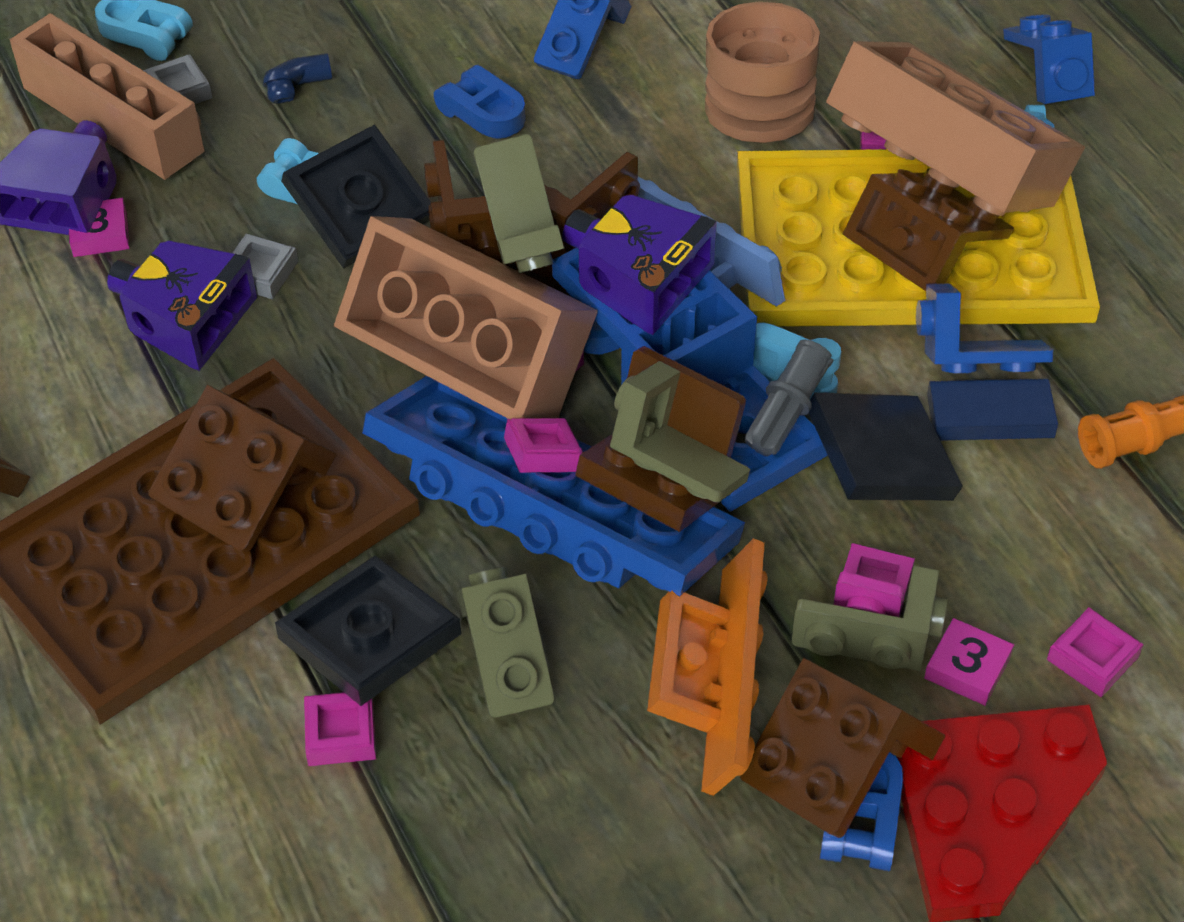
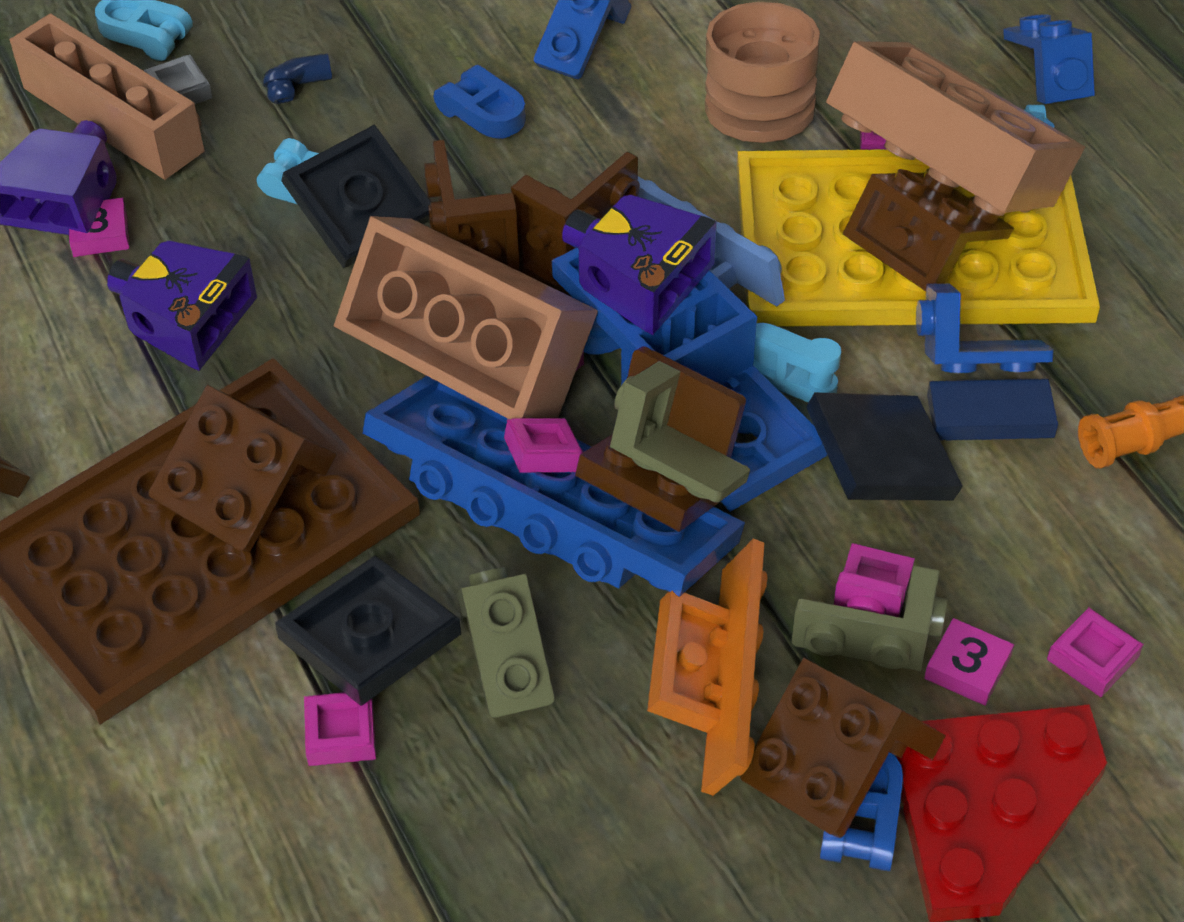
(269, 262): light grey tile -> none
(518, 202): olive bracket -> none
(788, 397): dark grey axle -> none

